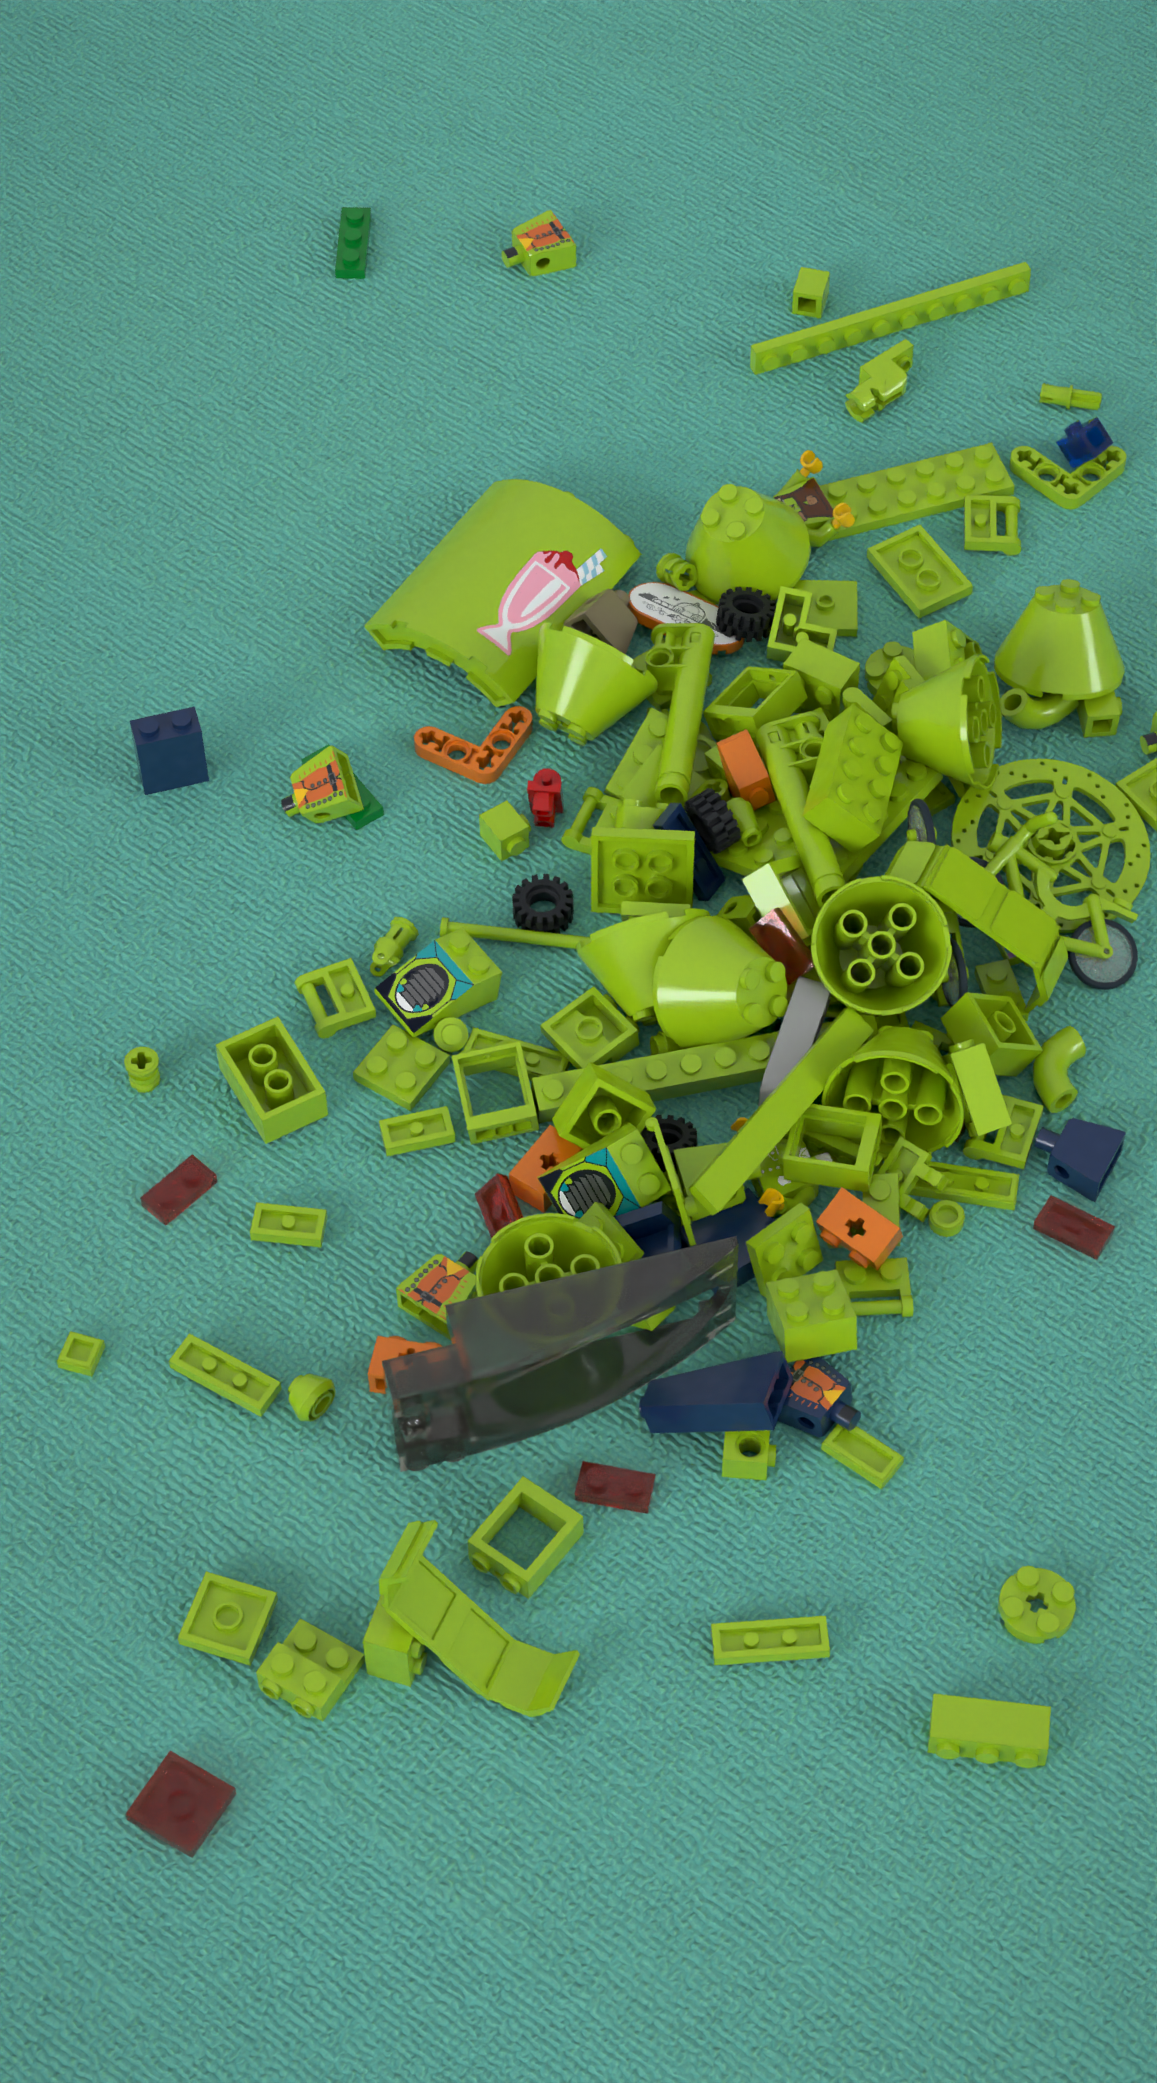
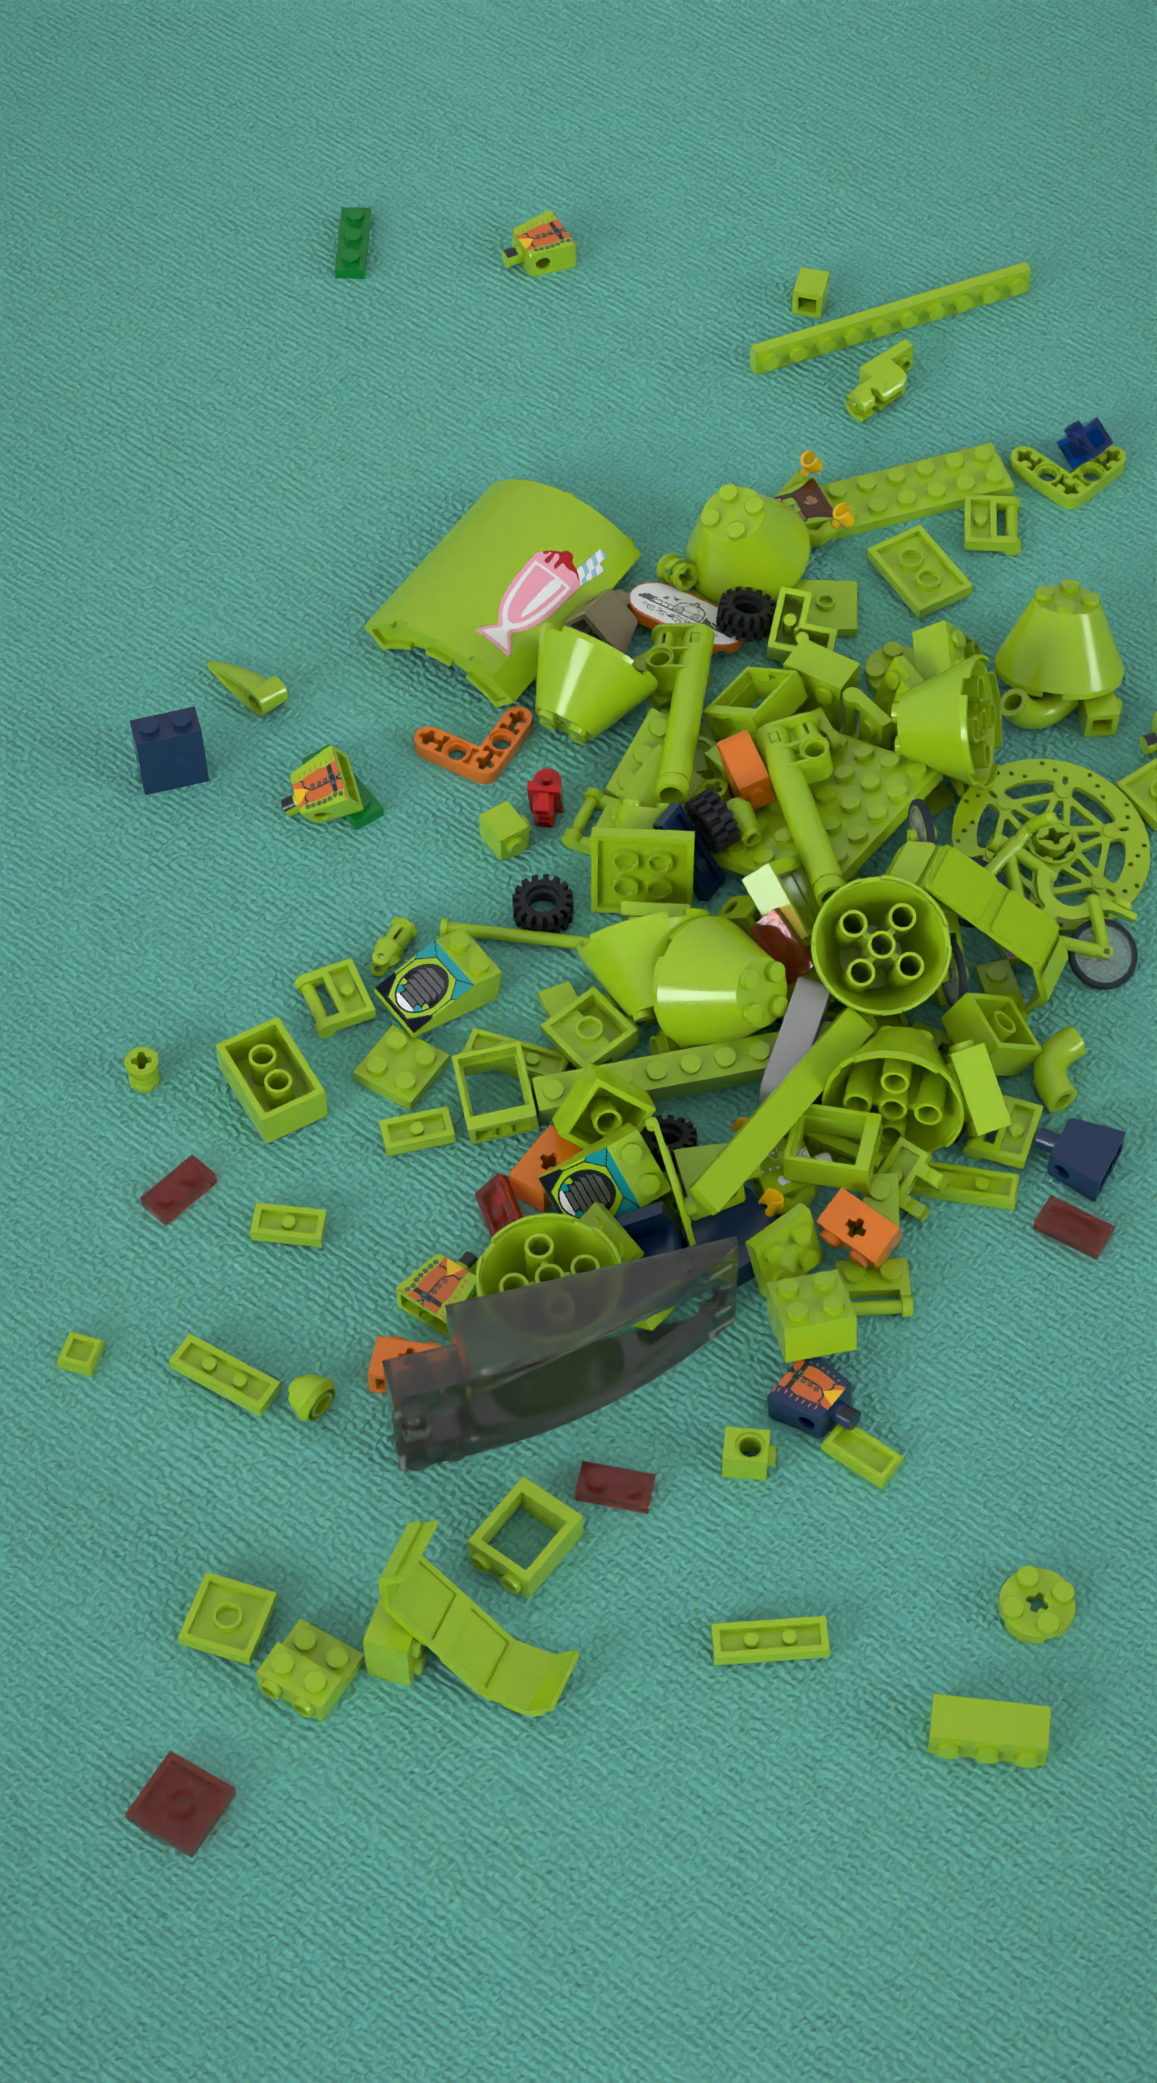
(251, 688): none -> lime piece
(450, 1034): lime plate -> none
(556, 998): none -> lime tile
(719, 1397): dark blue slope -> none
(853, 779): lime brick -> none
(946, 1218): lime tile -> none
(1070, 397): lime axle -> none

